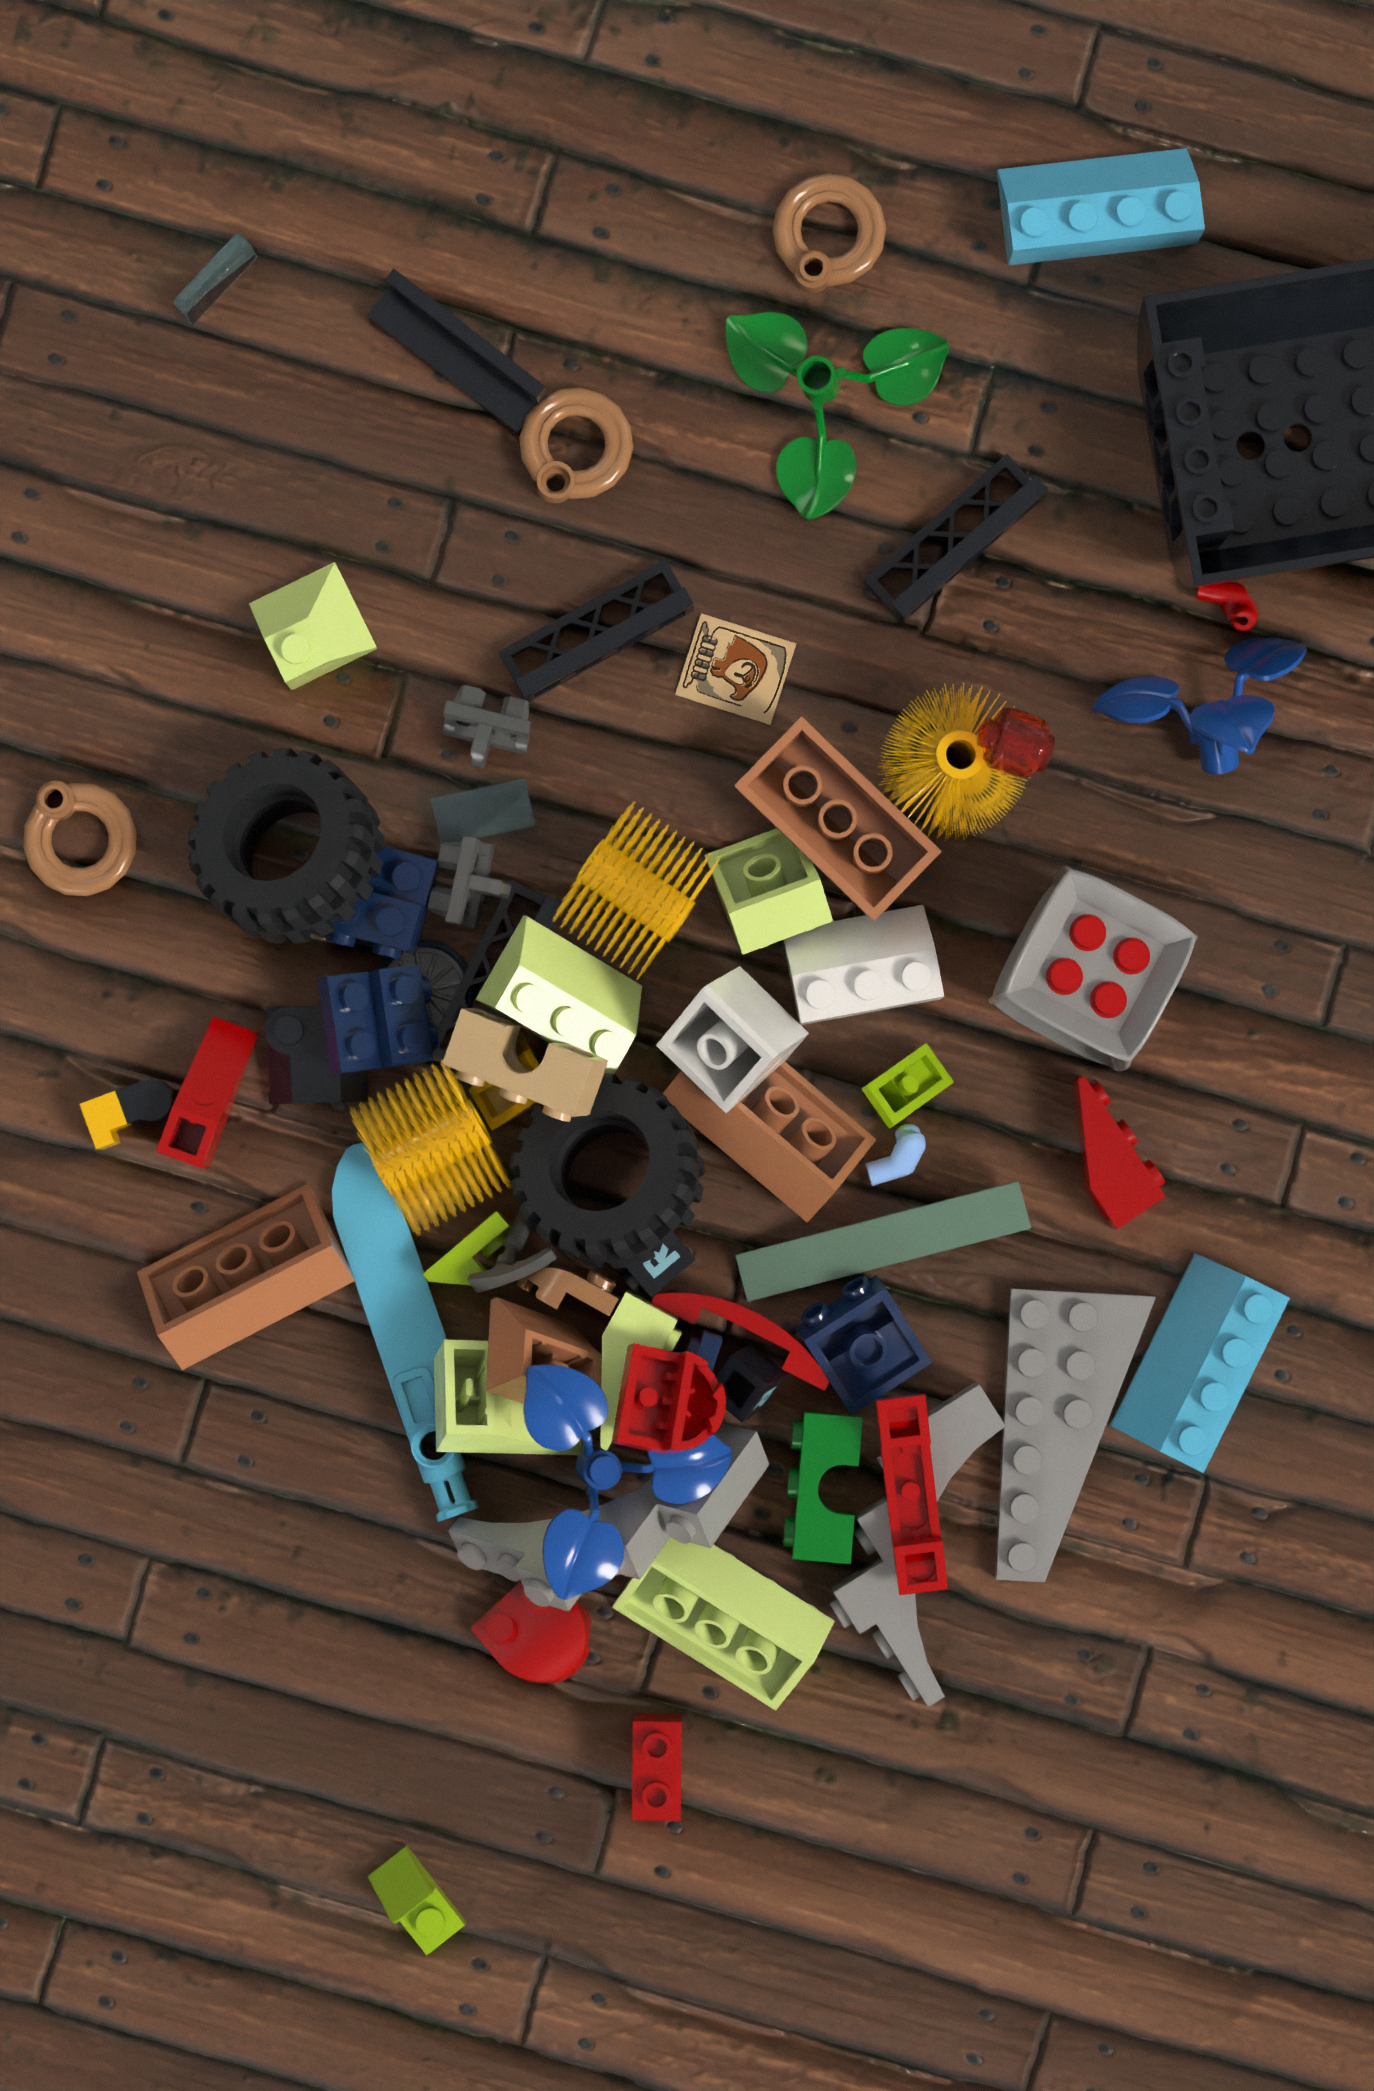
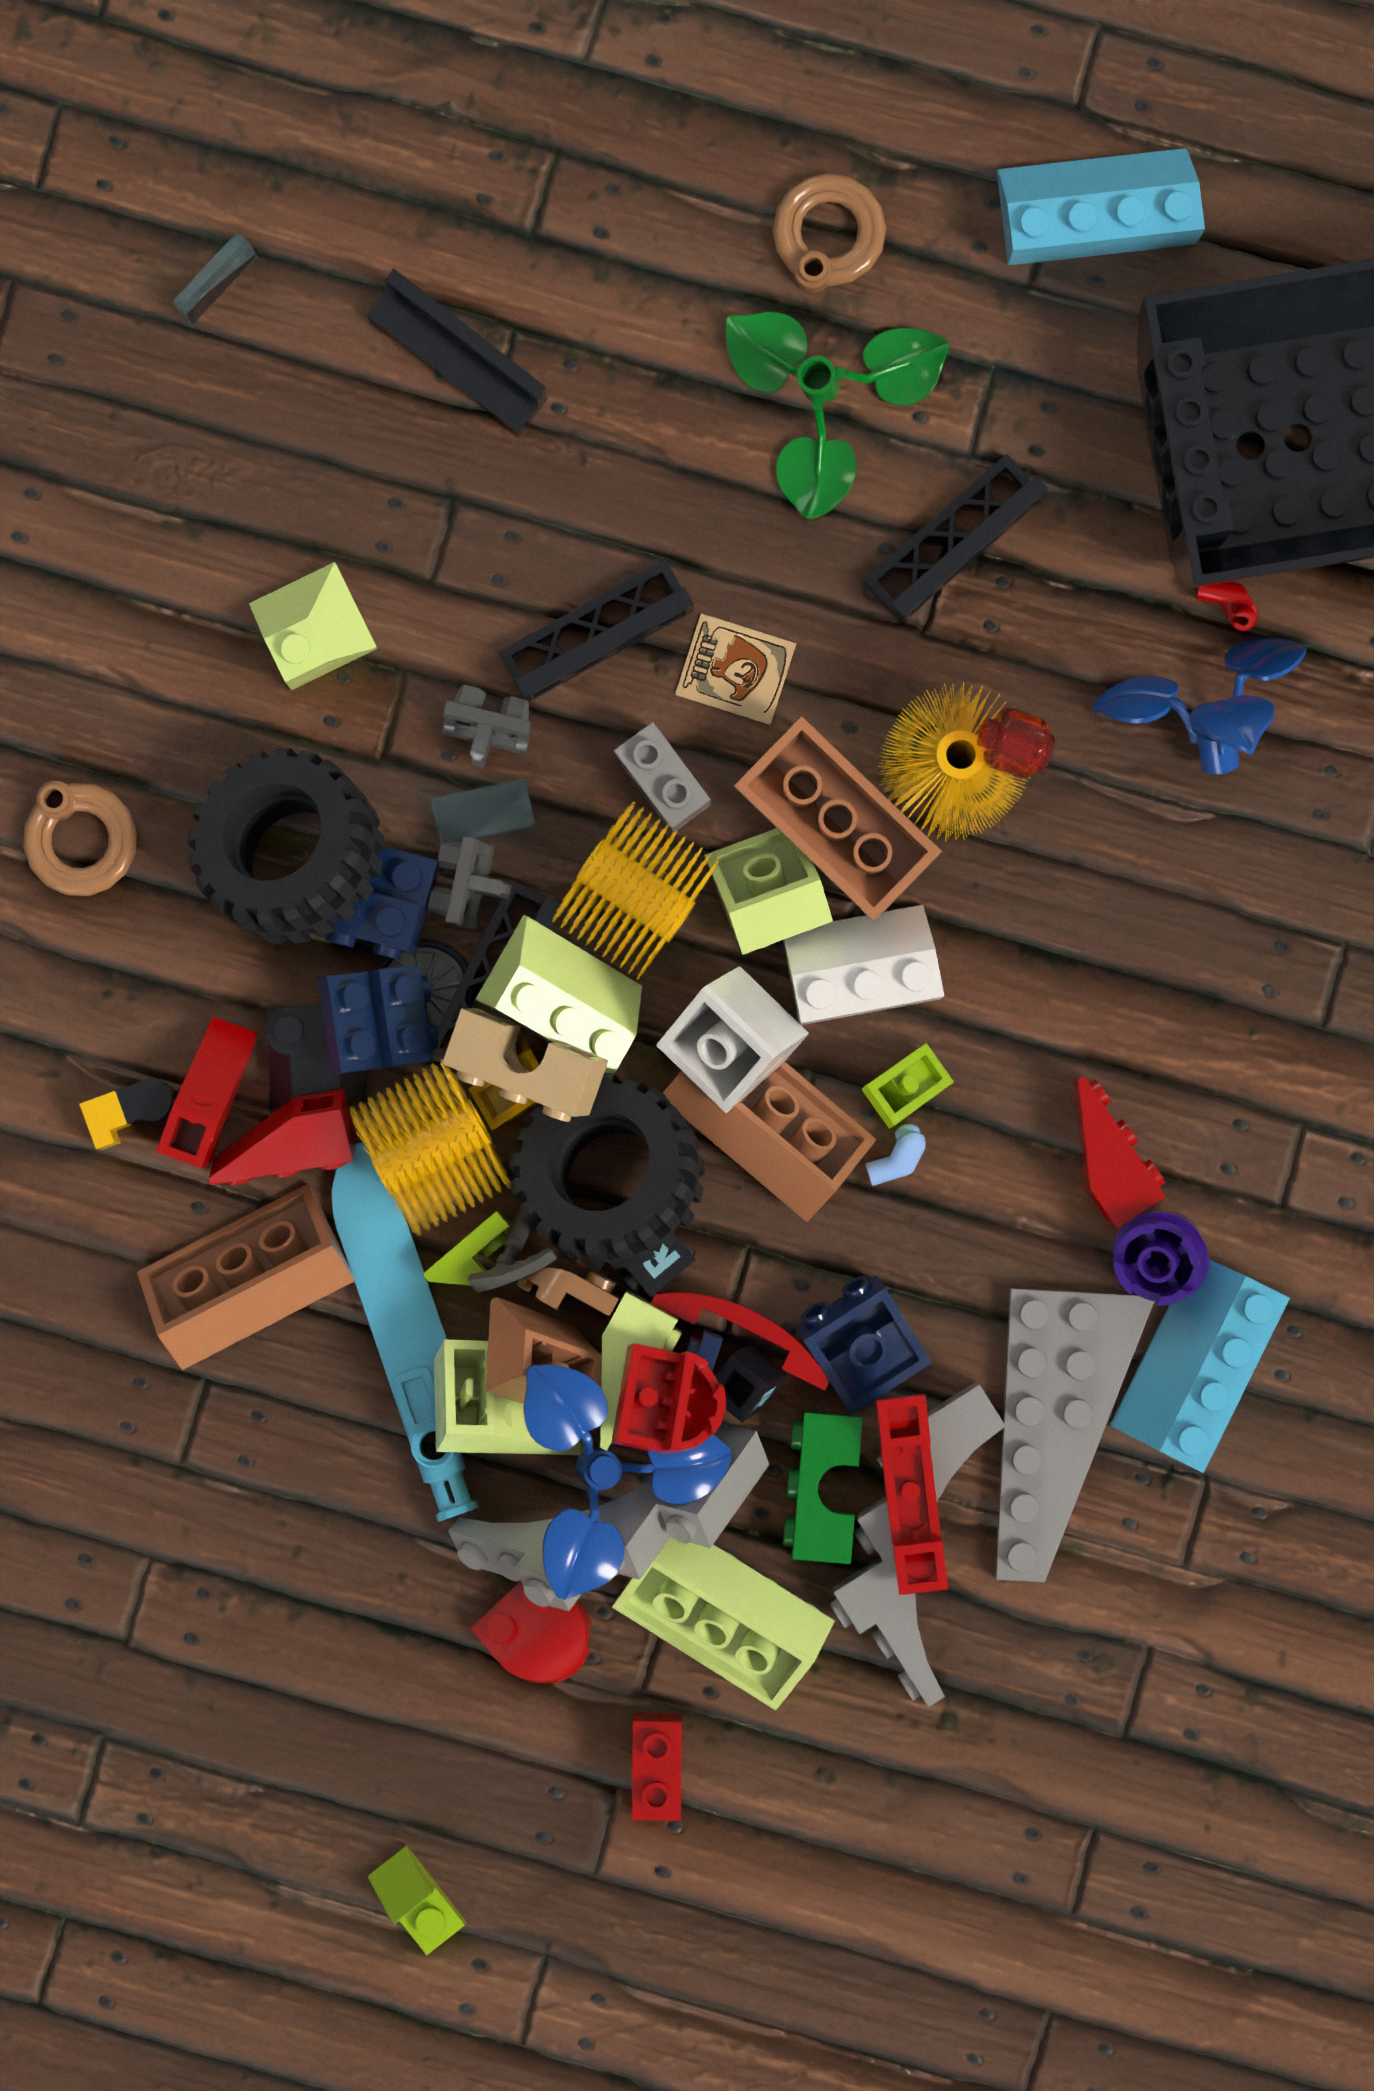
(298, 1136): none -> red slope
(577, 483): medium nougat piece -> none
(662, 777): none -> light grey brick
(883, 1241): sand green slope -> none
(1093, 968): light grey piece -> none
(1160, 1257): none -> dark purple cone

